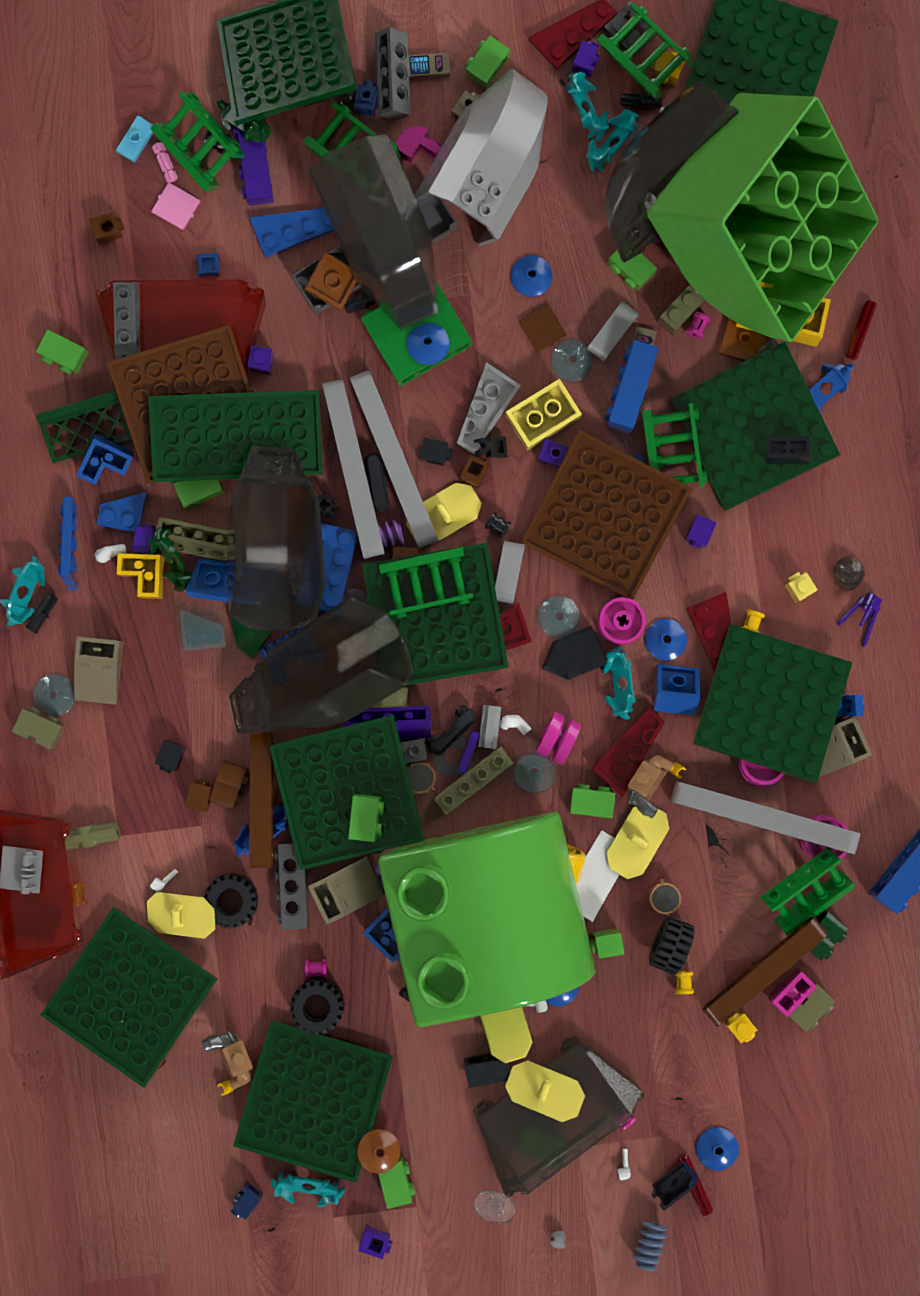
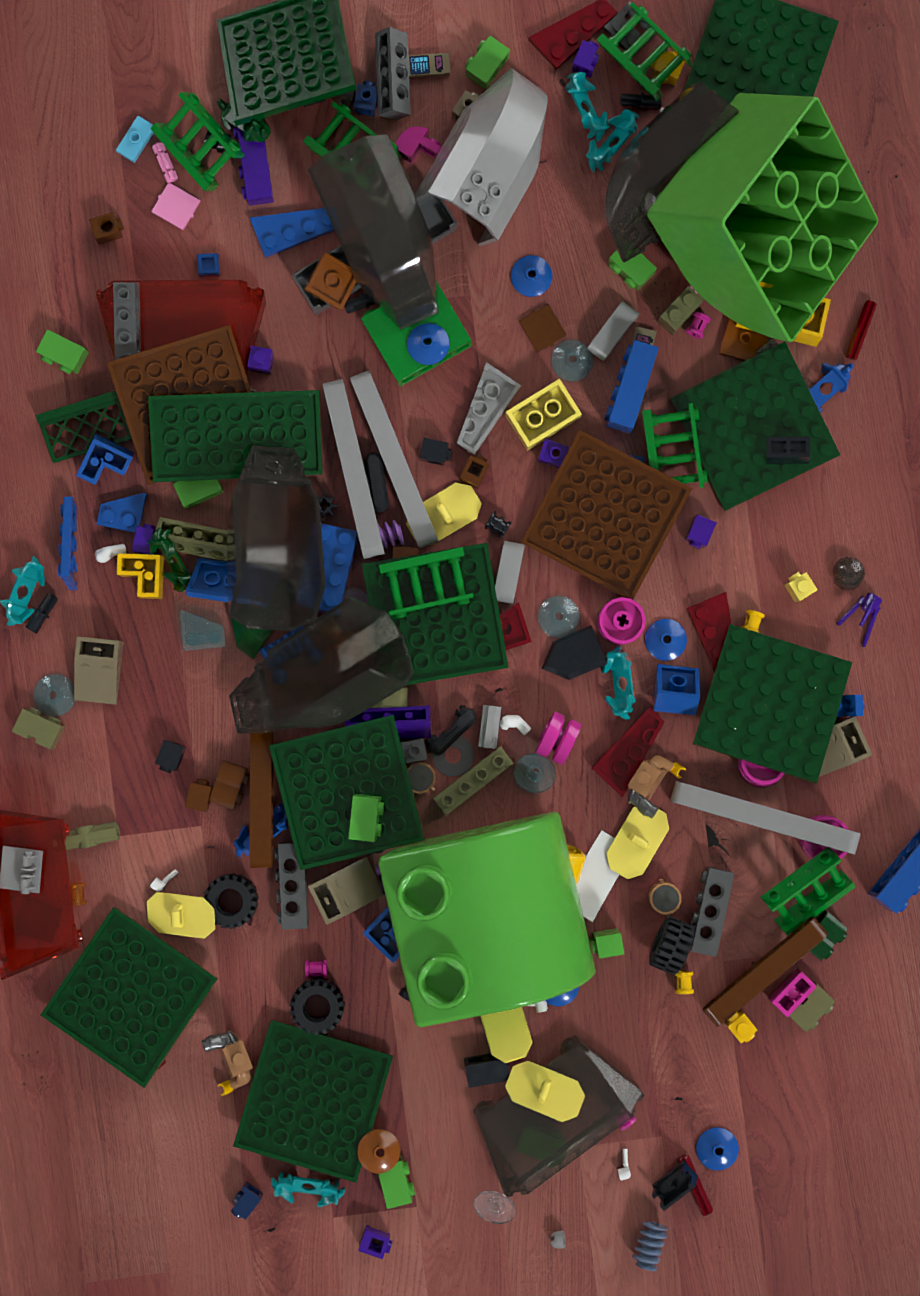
(467, 754): dark purple tile -> none
(493, 446): black plate -> none
(592, 802): bright green brick -> none
(724, 879): none -> dark grey brick

